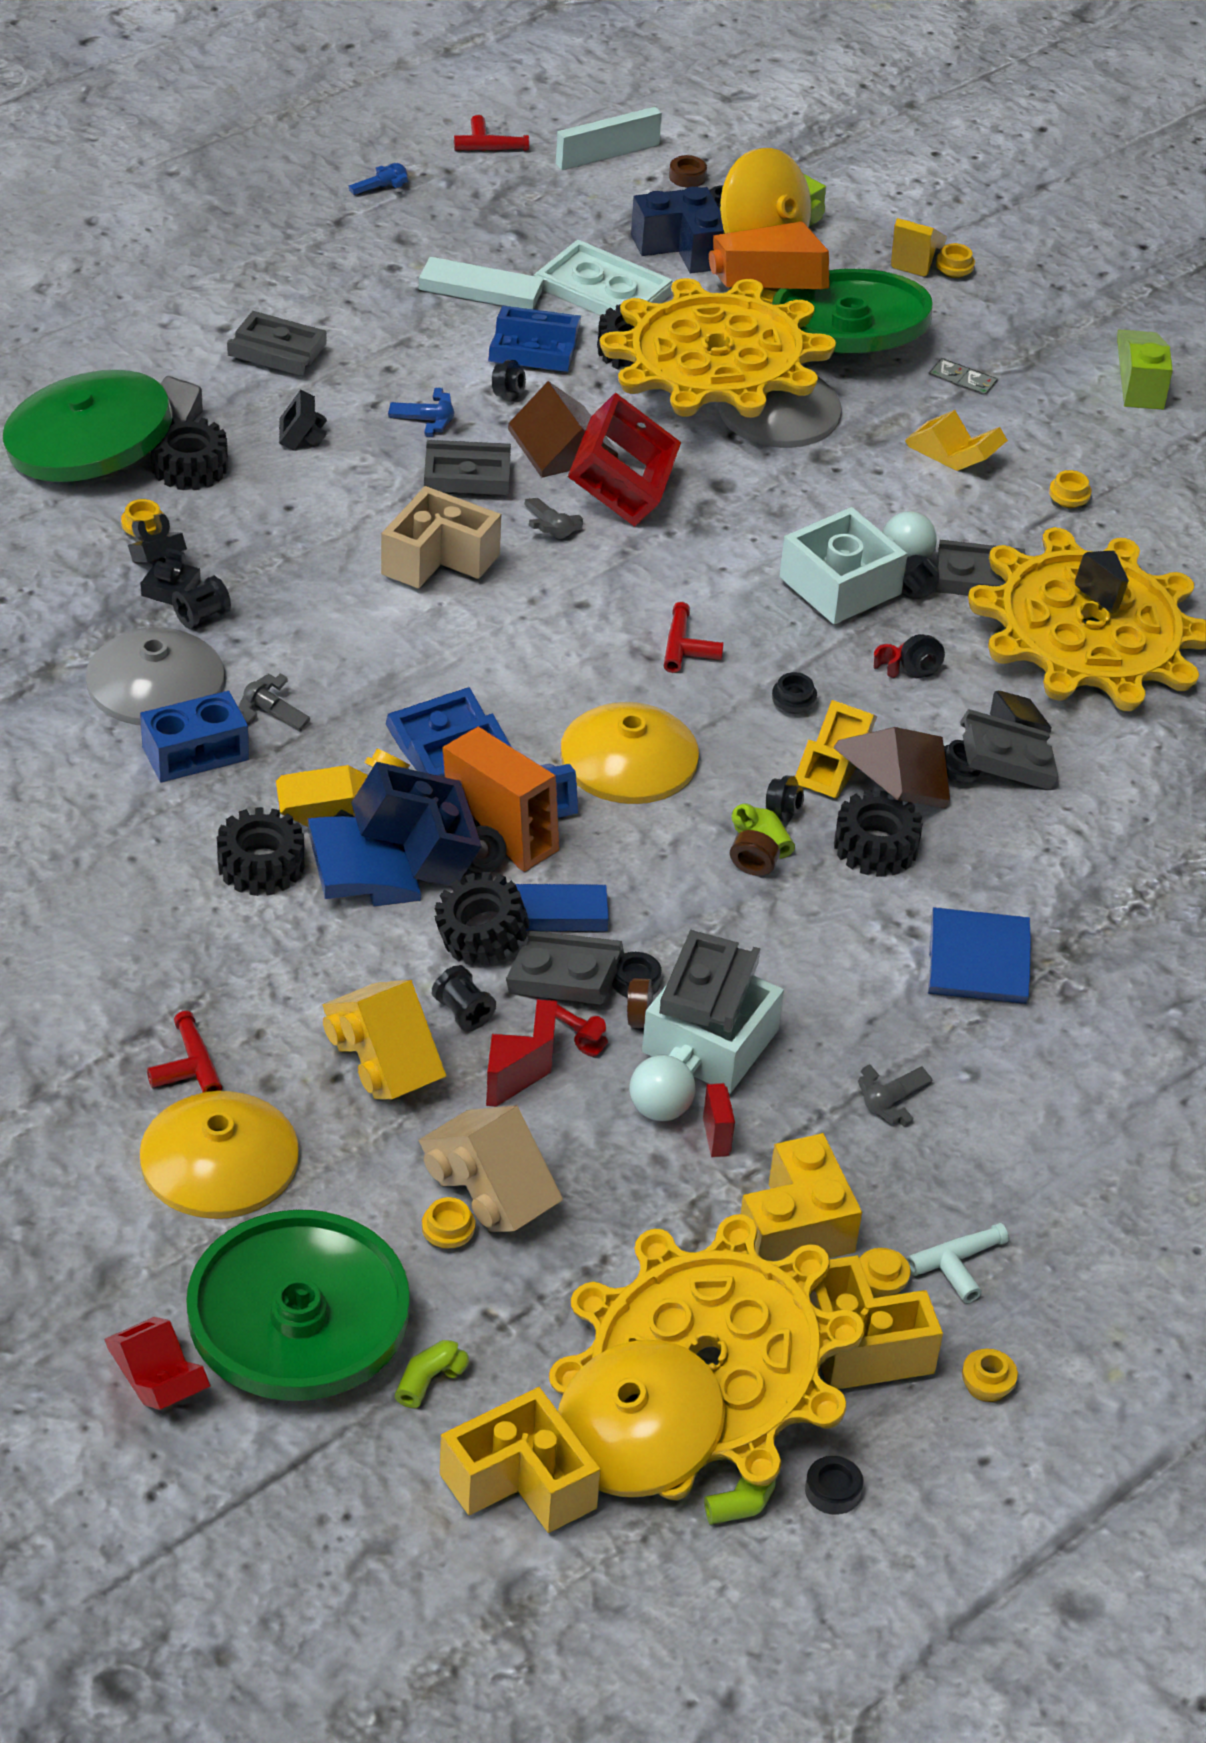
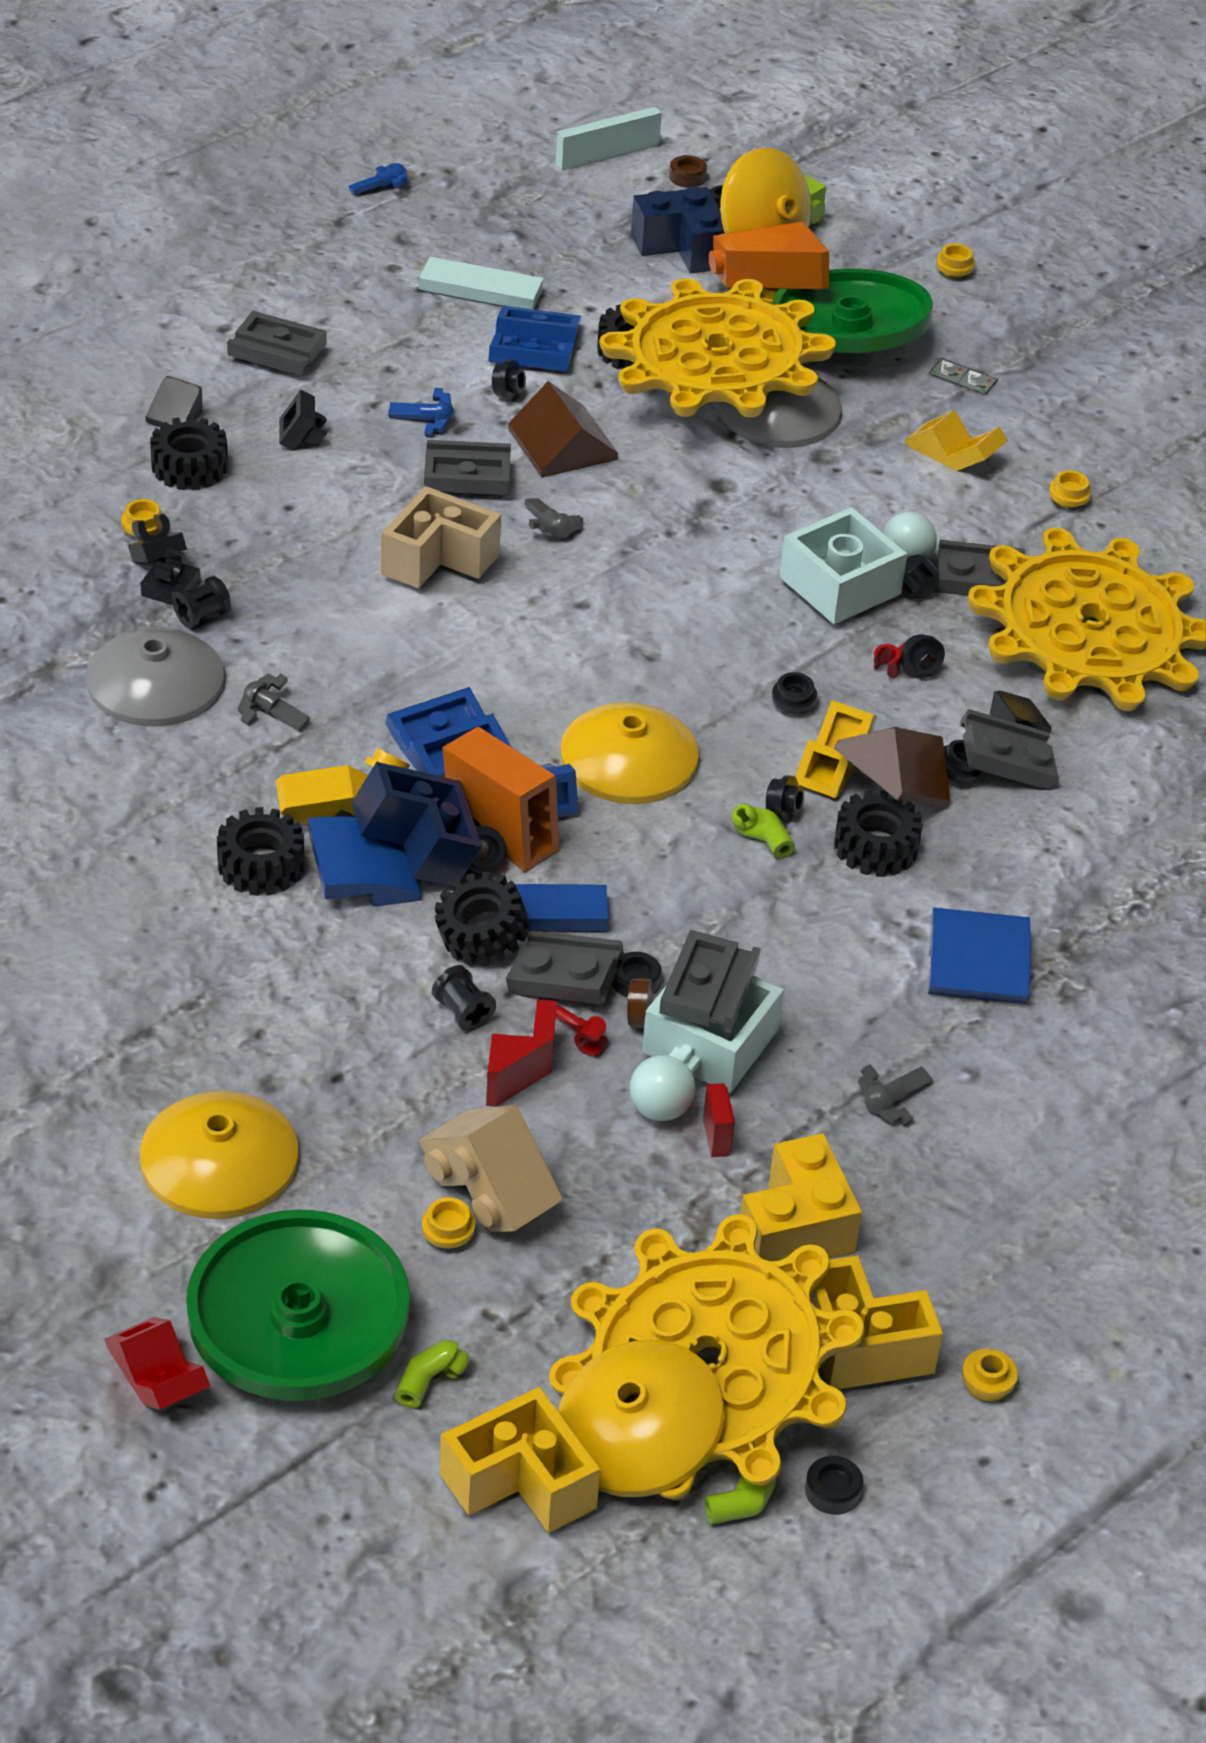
(87, 425): green dish -> none
(194, 736): blue brick -> none
(196, 1065): red piece -> none
(389, 1035): yellow brick -> none
(481, 141): red piece -> none
(600, 279): light aqua tile -> none
(610, 478): red window -> none
(681, 646): red piece -> none
(754, 853): reddish brown tile -> none
(885, 1271): yellow plate -> none
(915, 246): yellow slope -> none
(949, 1256): light aqua piece -> none
(1102, 579): black slope -> none
(1144, 368): lime slope -> none

